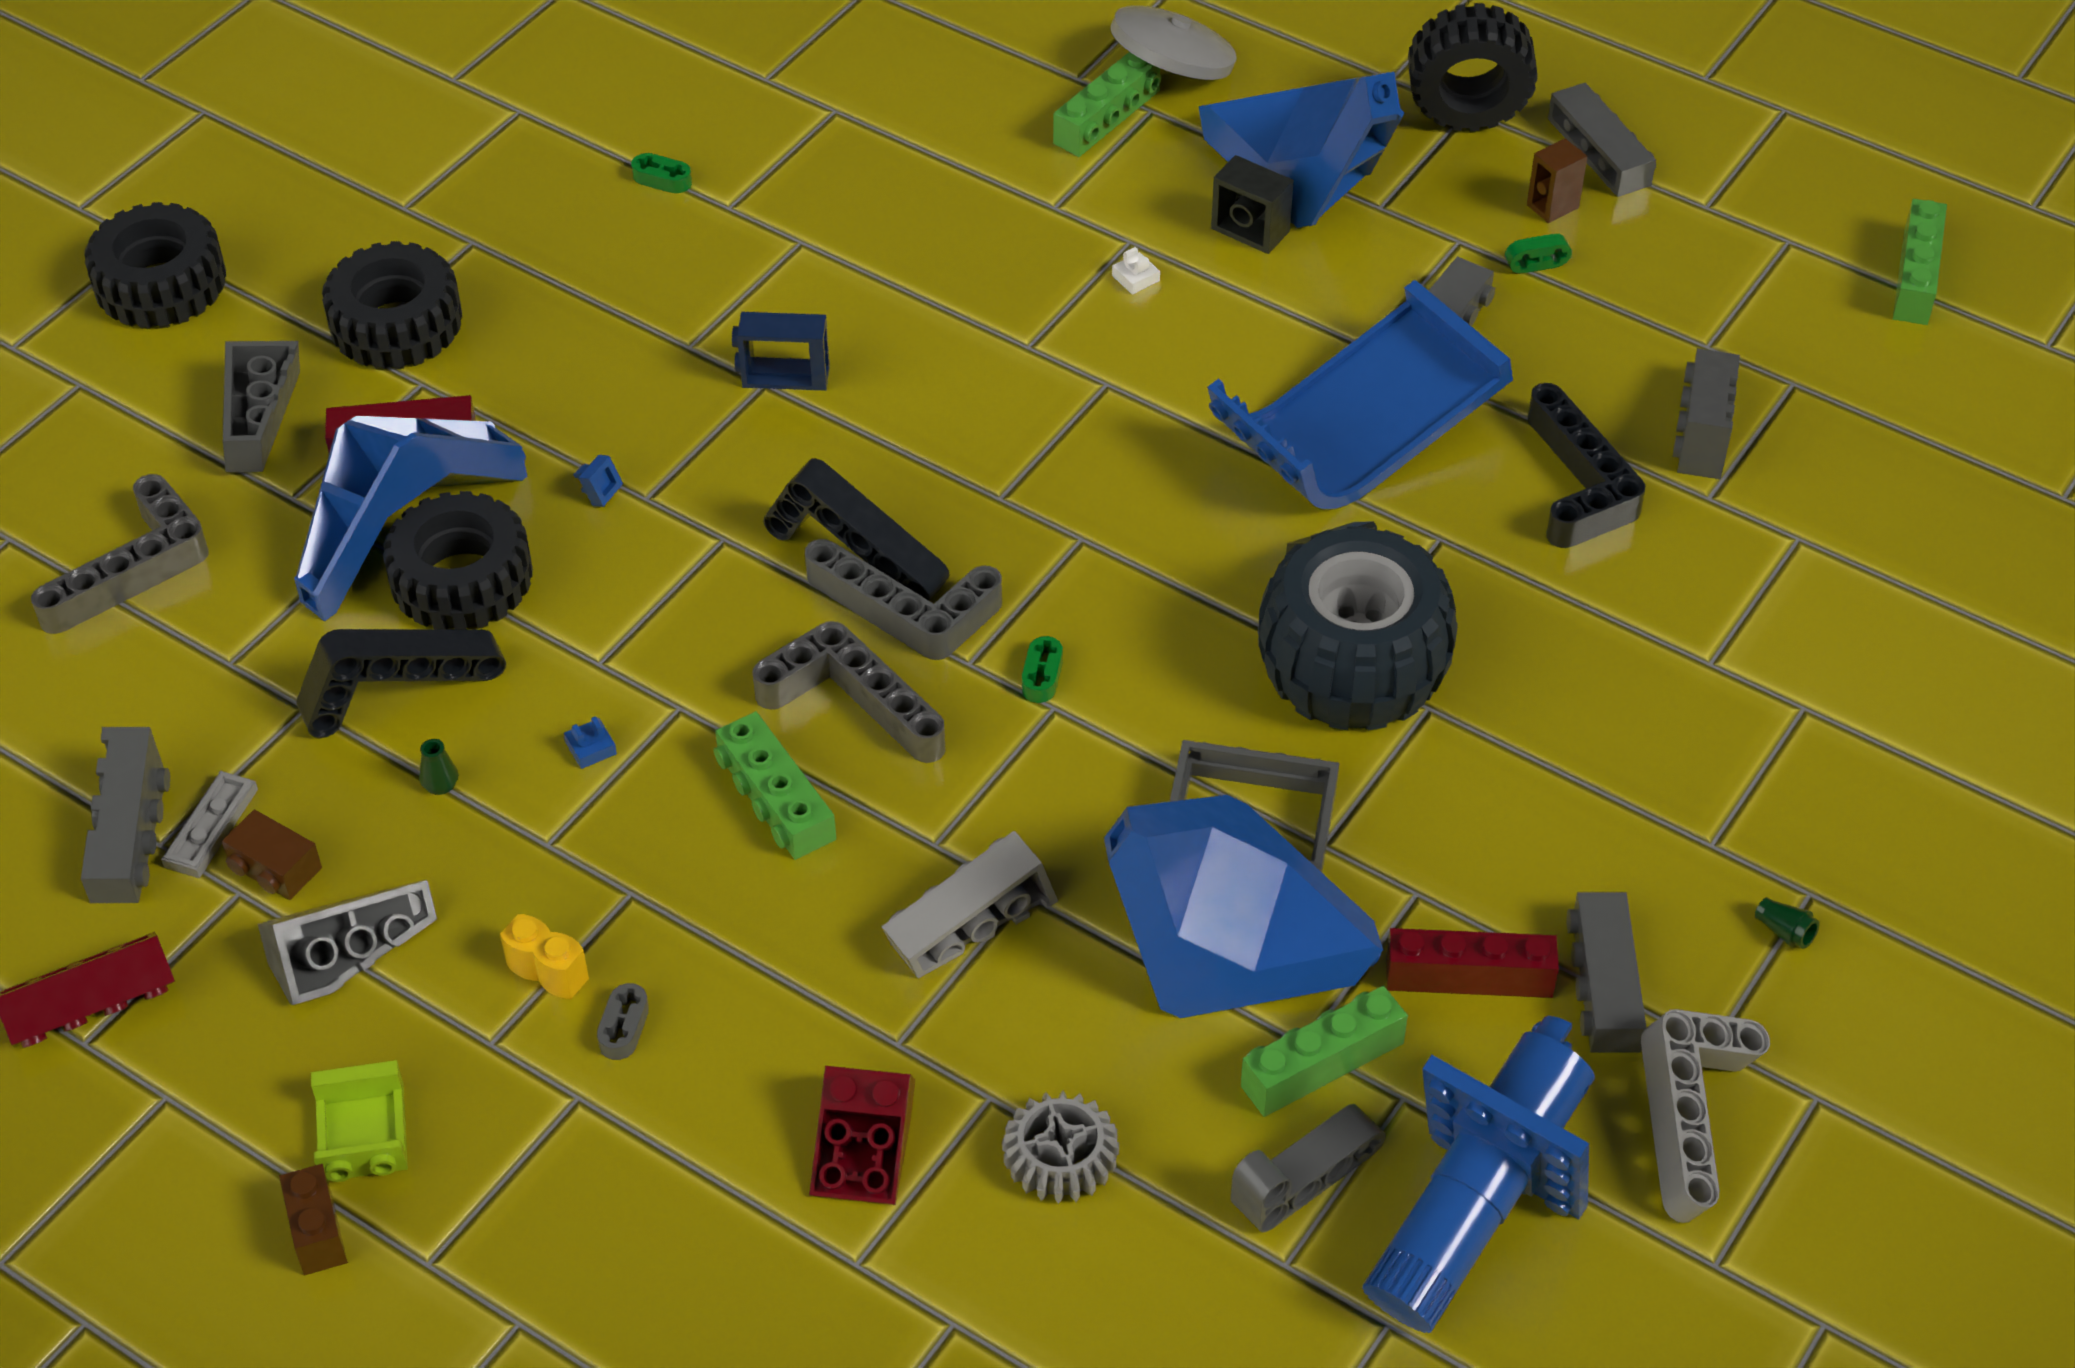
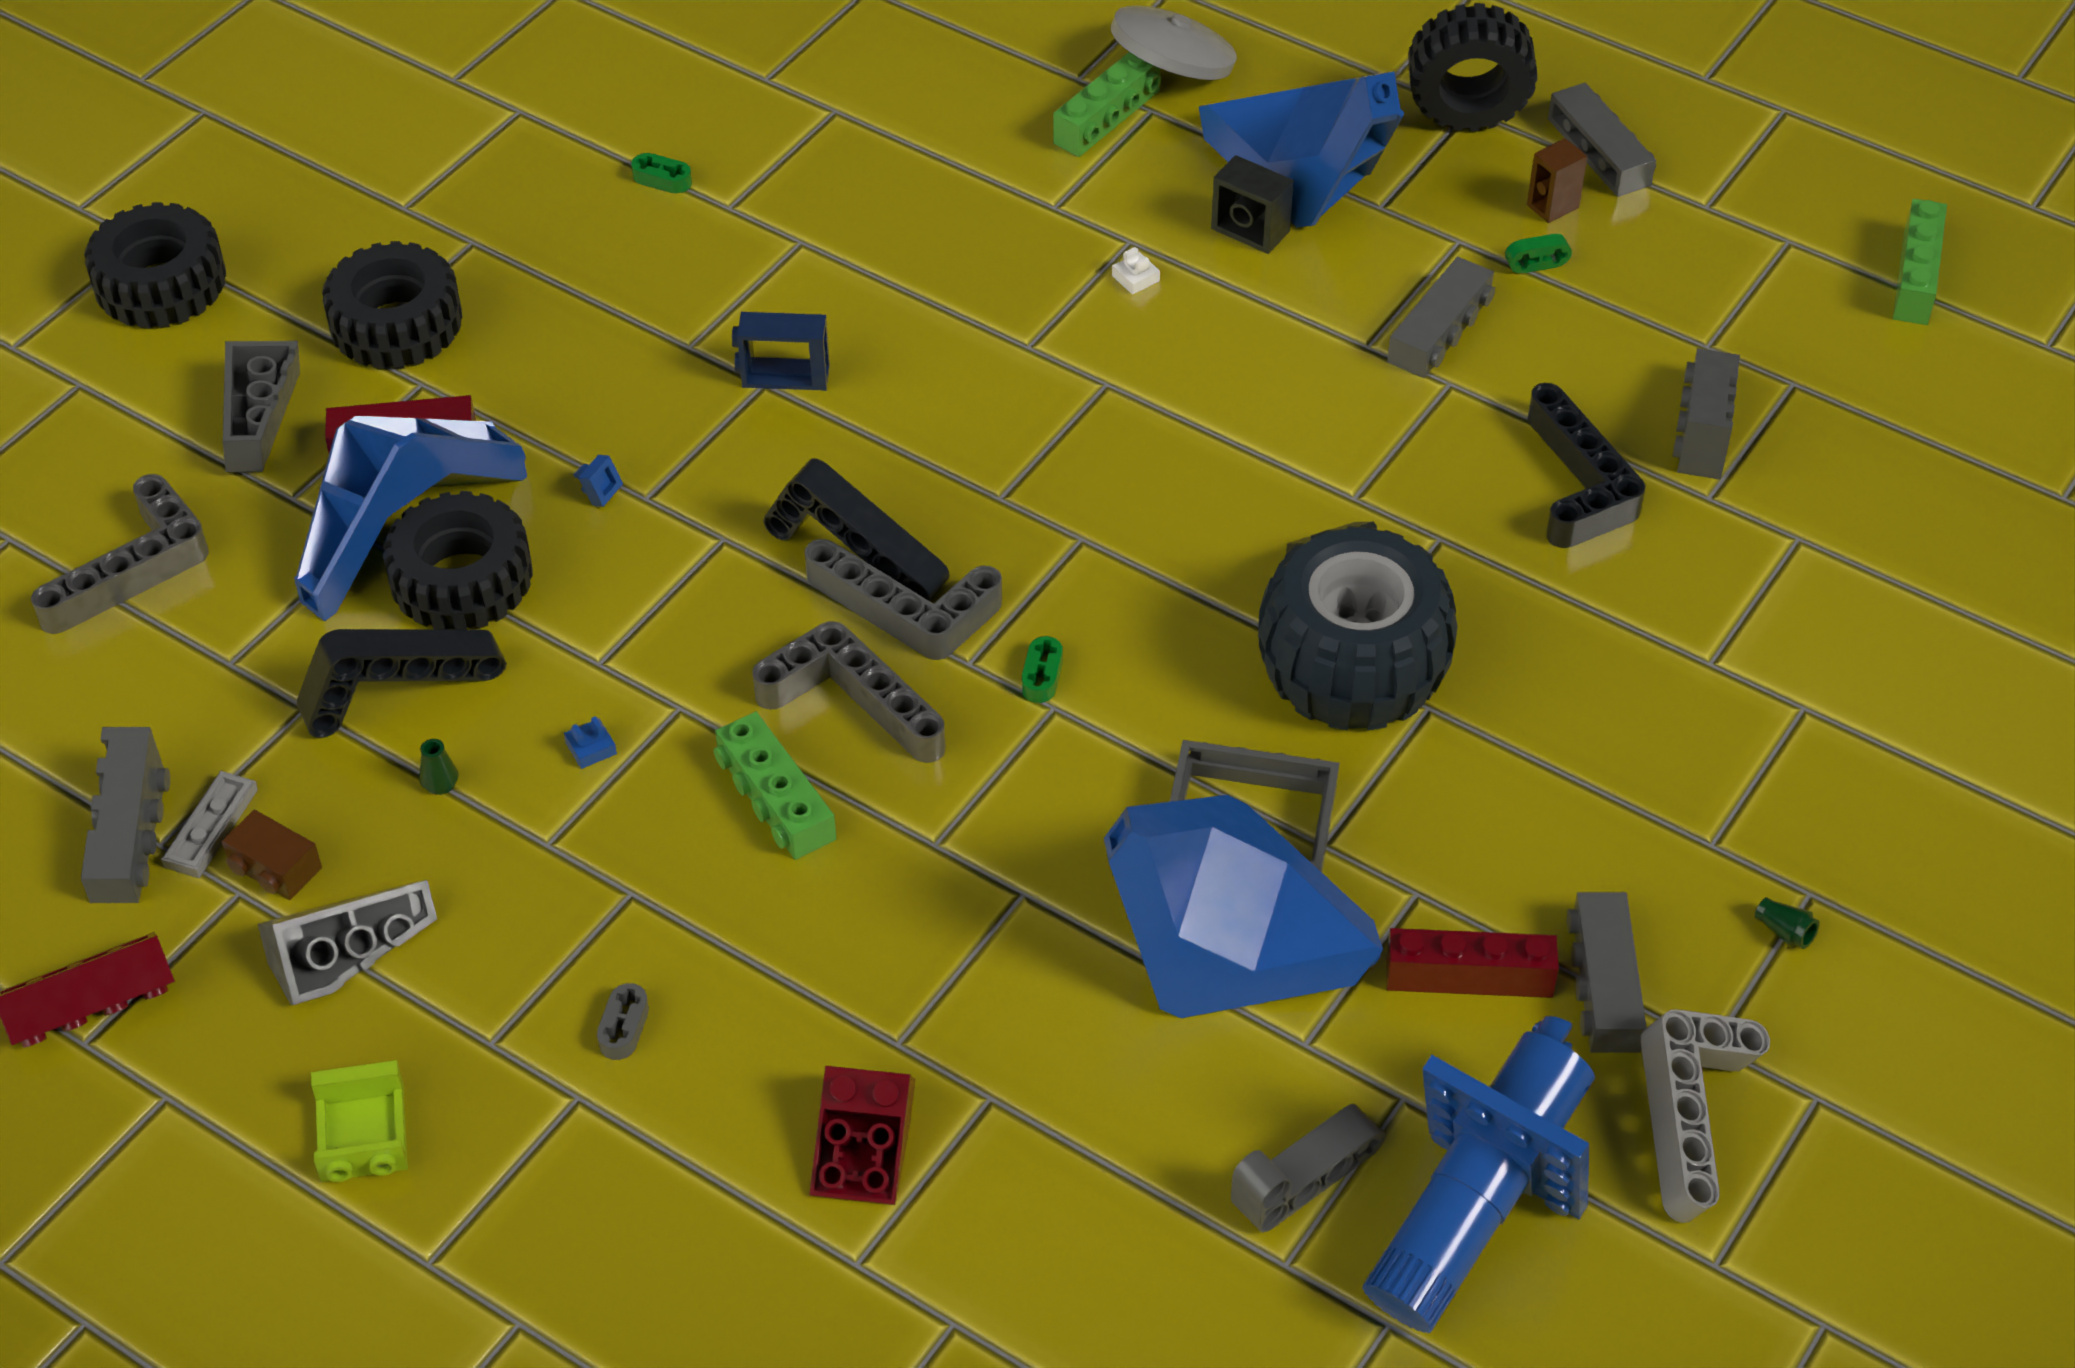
(313, 1219): reddish brown brick -> none
(544, 956): yellow brick -> none
(970, 905): light grey wedge -> none
(1042, 1161): light grey gear -> none
(1323, 1050): bright green brick -> none
(1372, 402): blue panel -> none

